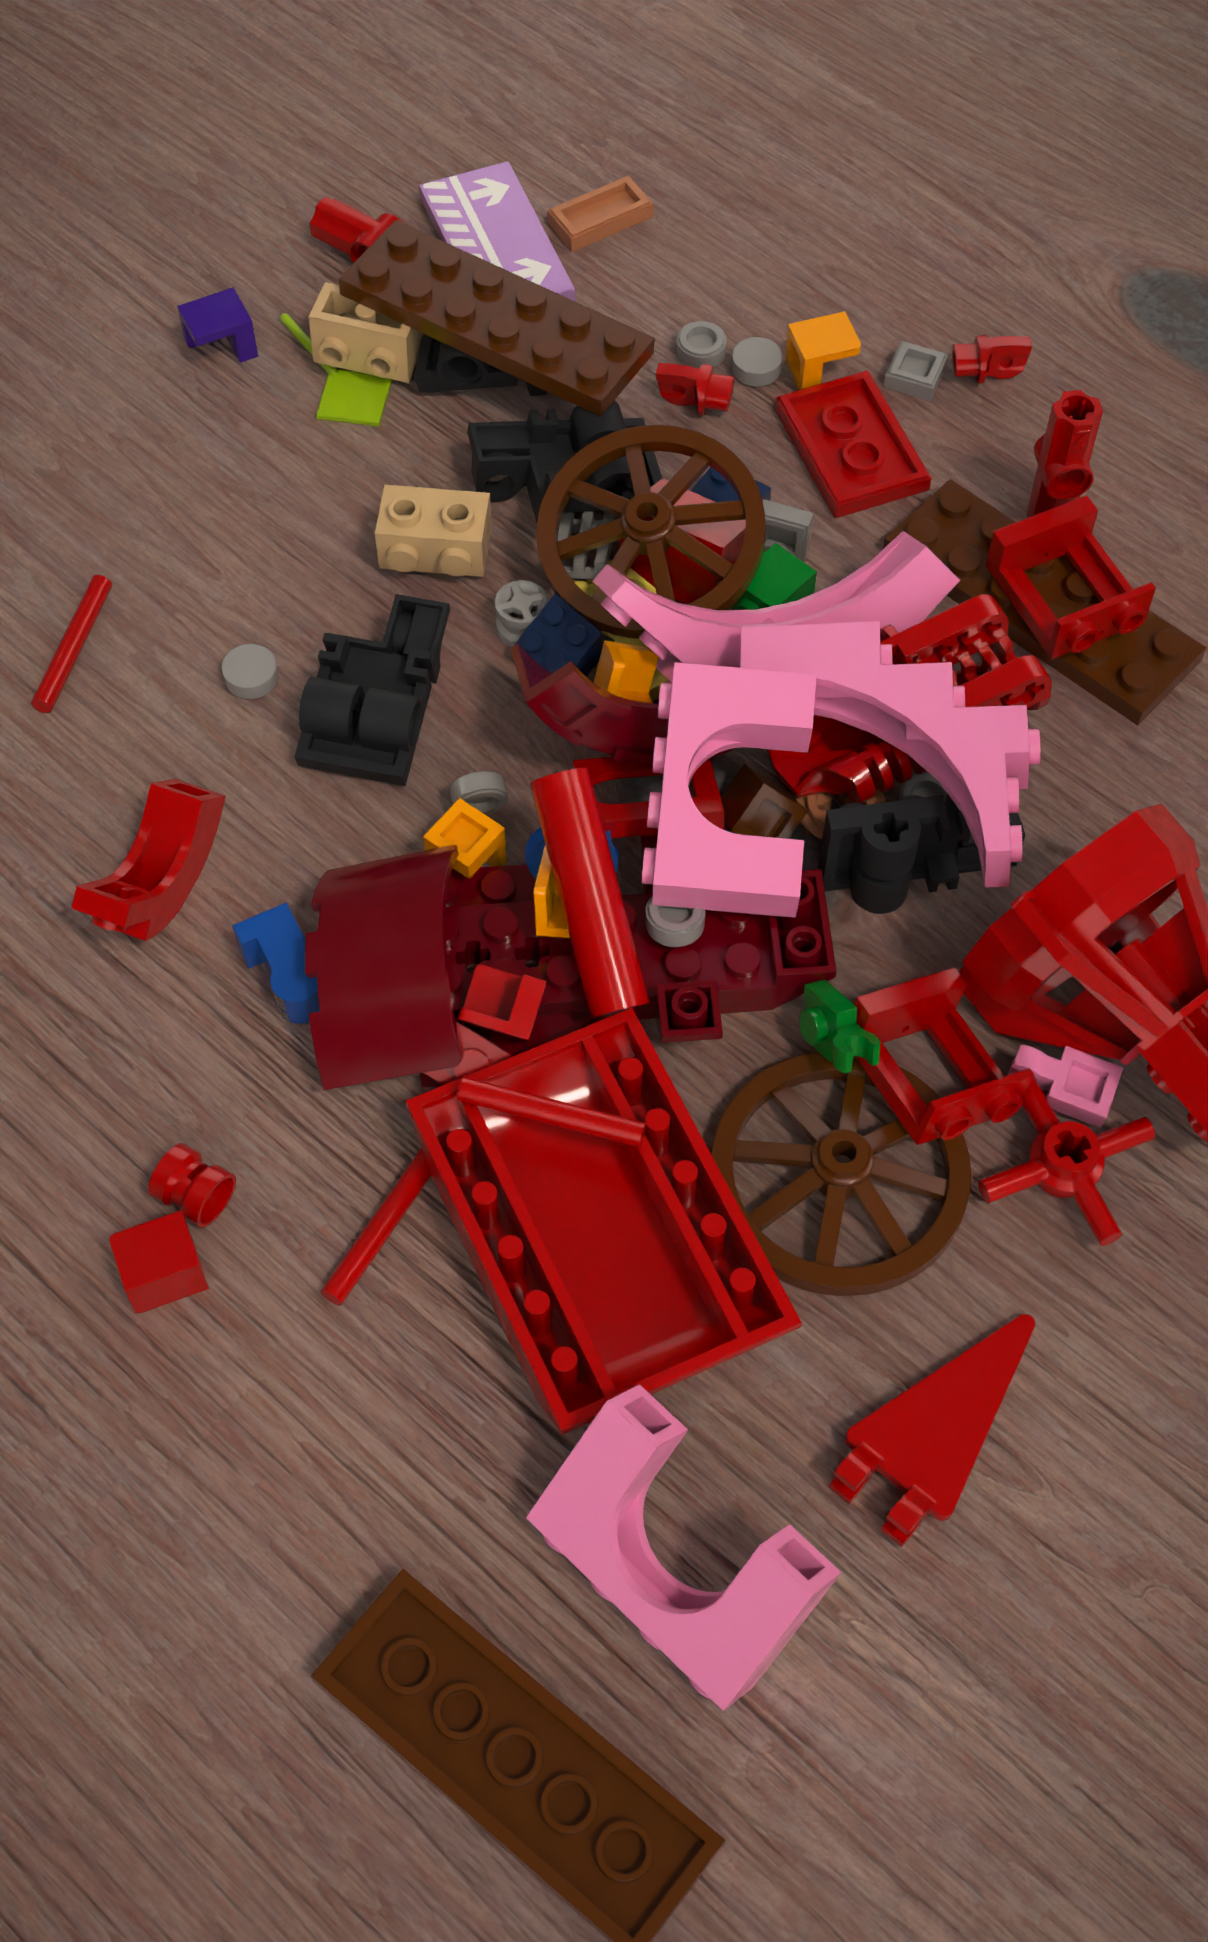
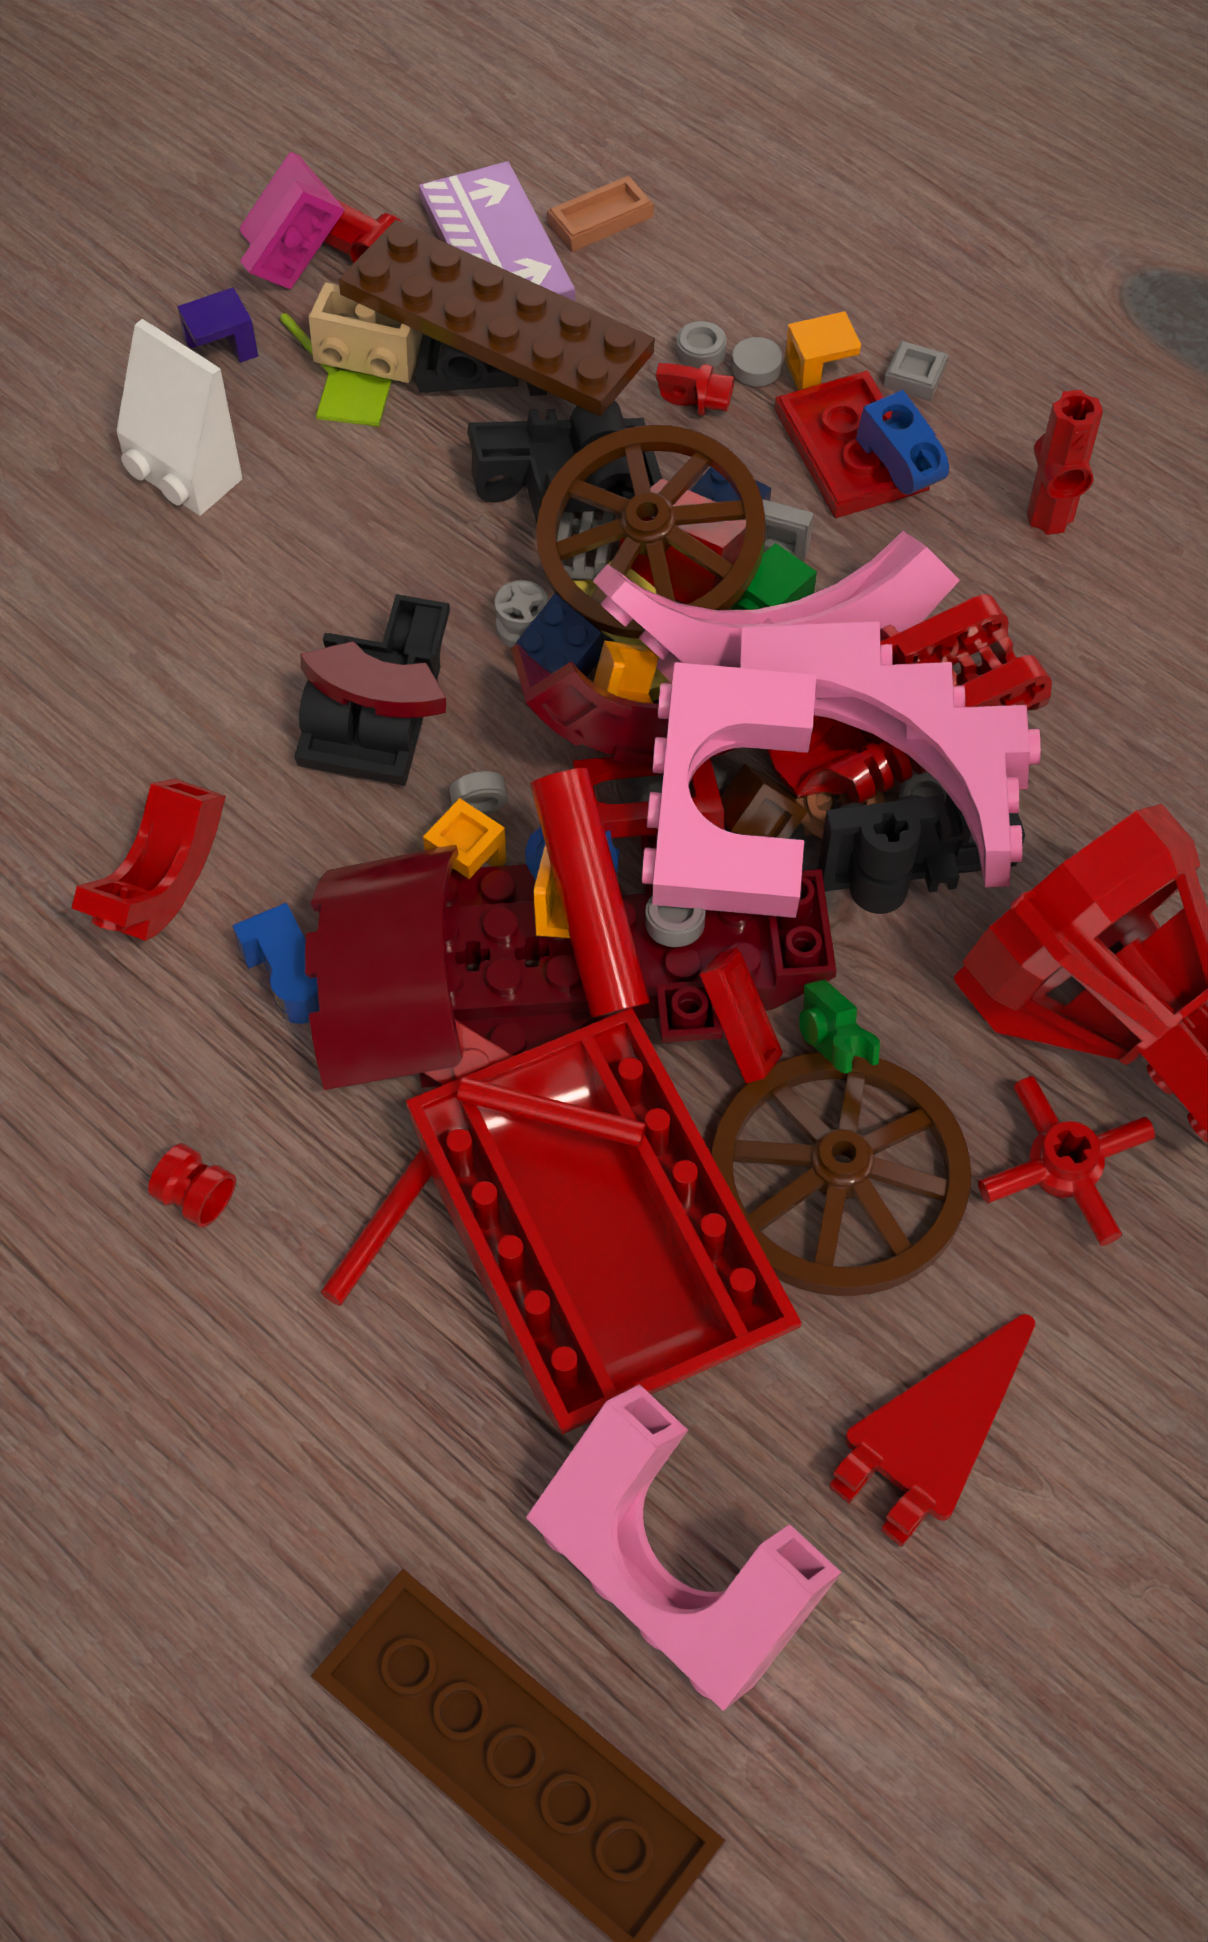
(71, 644): red bar -> none
(158, 1262): red panel -> none
(176, 422): none -> white slope
(250, 671): light grey tile -> none
(288, 223): none -> dark pink bracket
(390, 688): none -> dark red tile
(424, 531): tan brick -> none
(502, 1002): red panel -> none
(741, 1015): none -> red tile
(903, 443): none -> blue leg
(931, 1006): red panel -> none
(994, 357): red piece -> none
(1051, 535): red panel -> none
(1075, 1083): bright pink plate -> none
(1123, 670): reddish brown plate -> none

